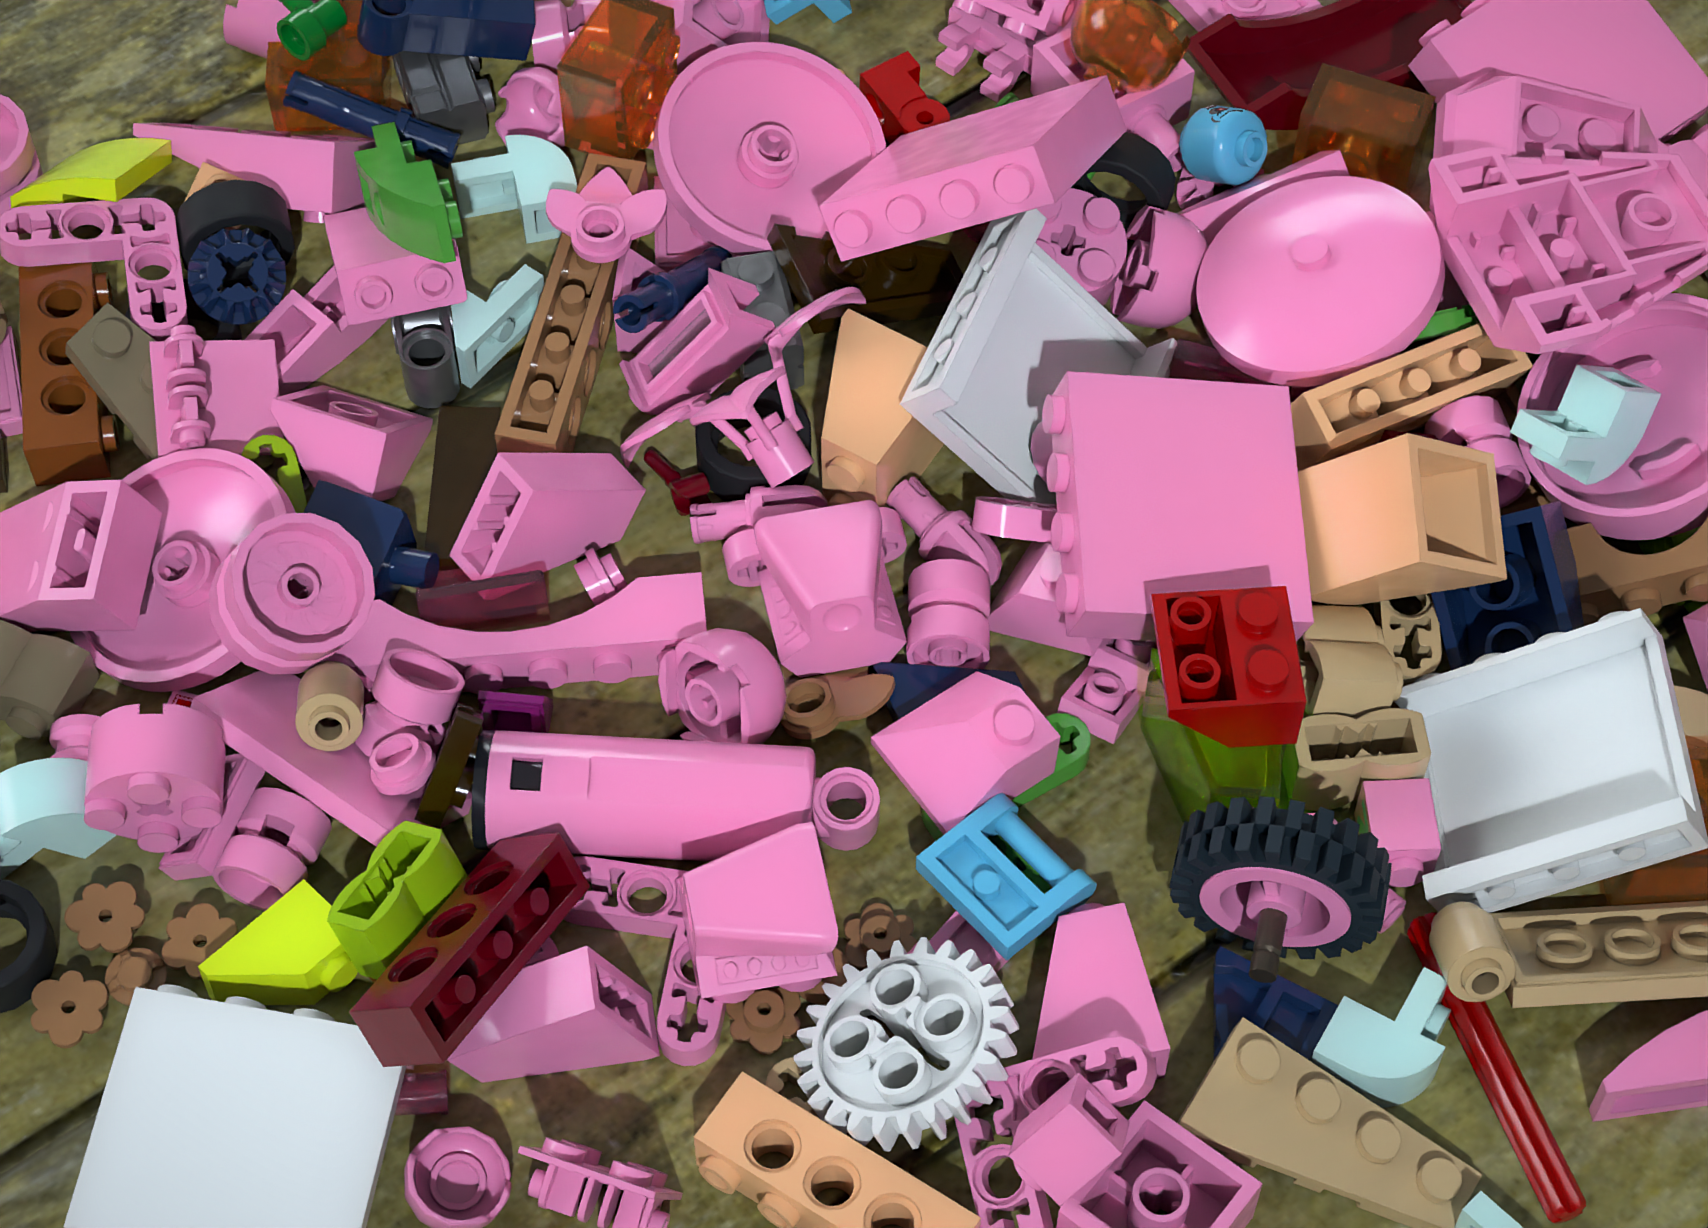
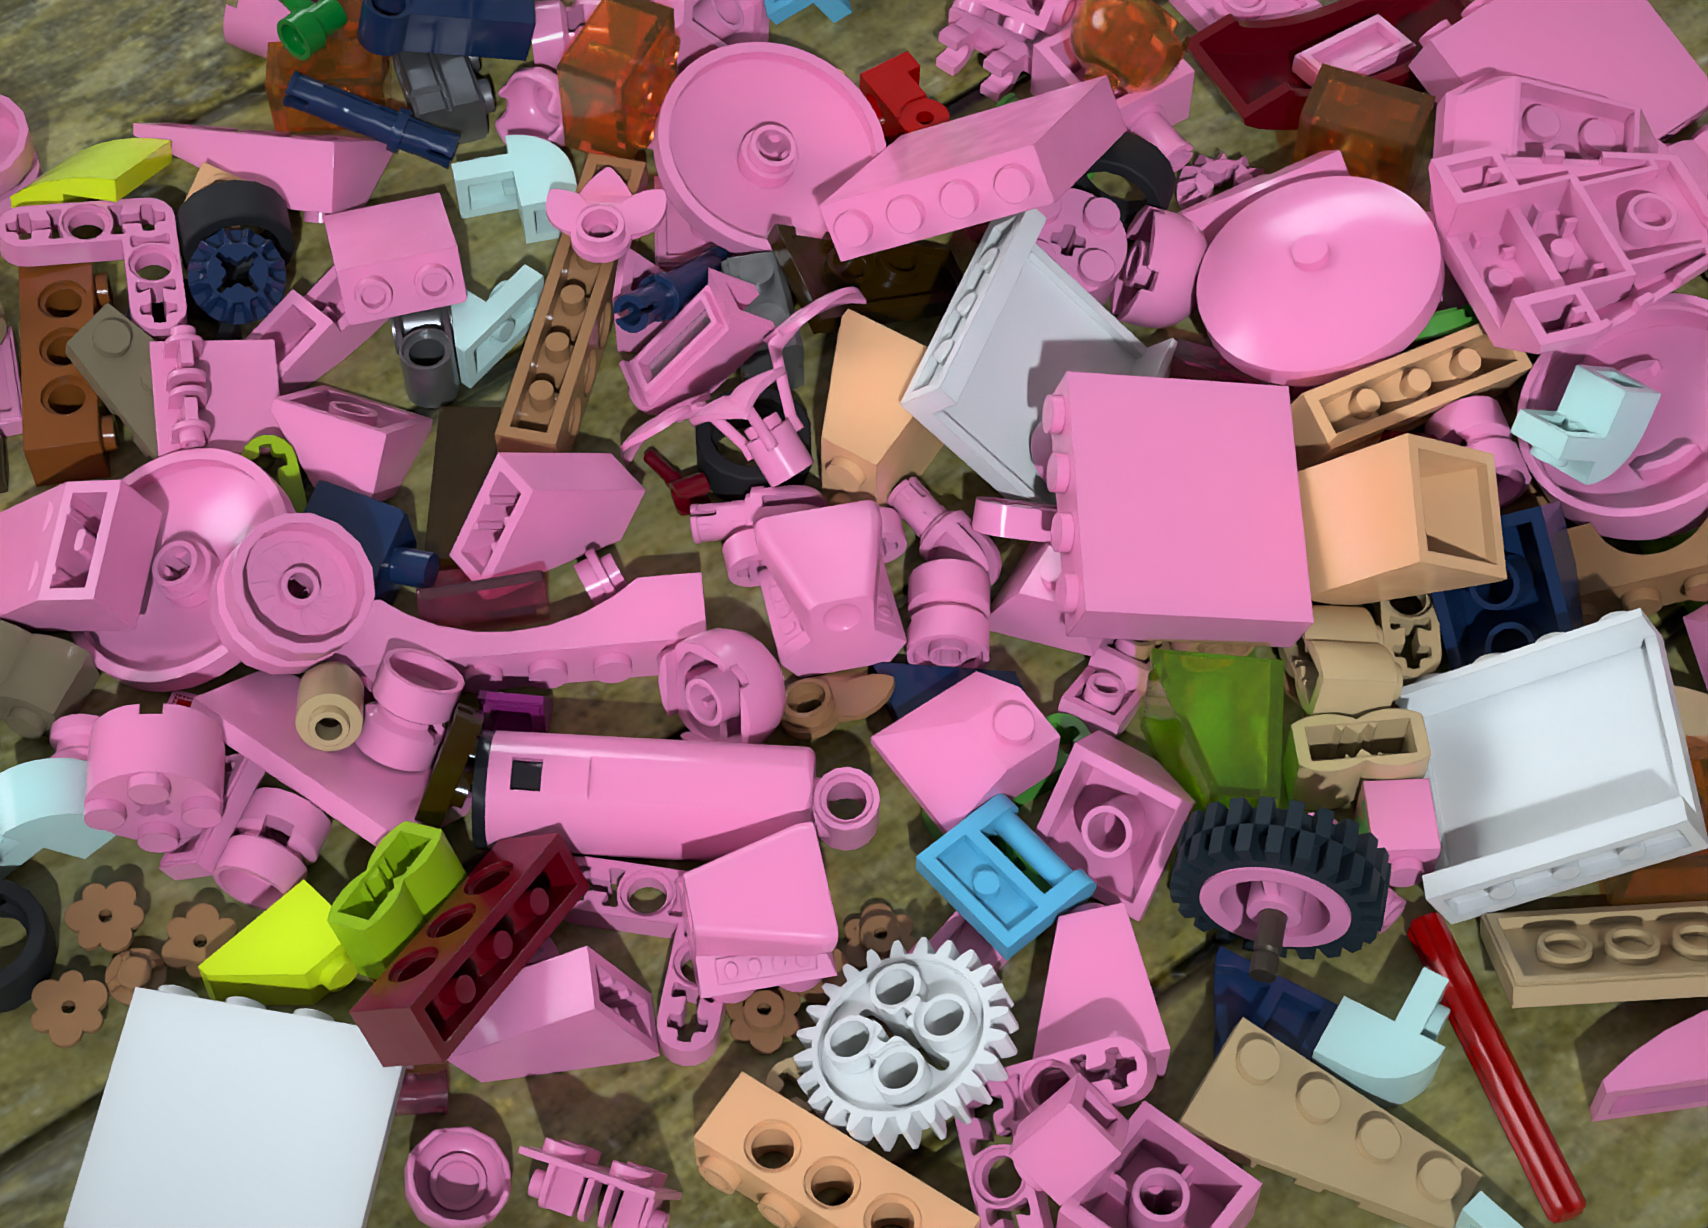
(401, 764): bright pink plate -> none
(407, 198): bright green slope -> none
(1116, 819): none -> bright pink slope
(1223, 145): medium azure head -> none
(1231, 664): red slope -> none
(1363, 48): none -> bright pink tile
(1471, 952): tan brick -> none

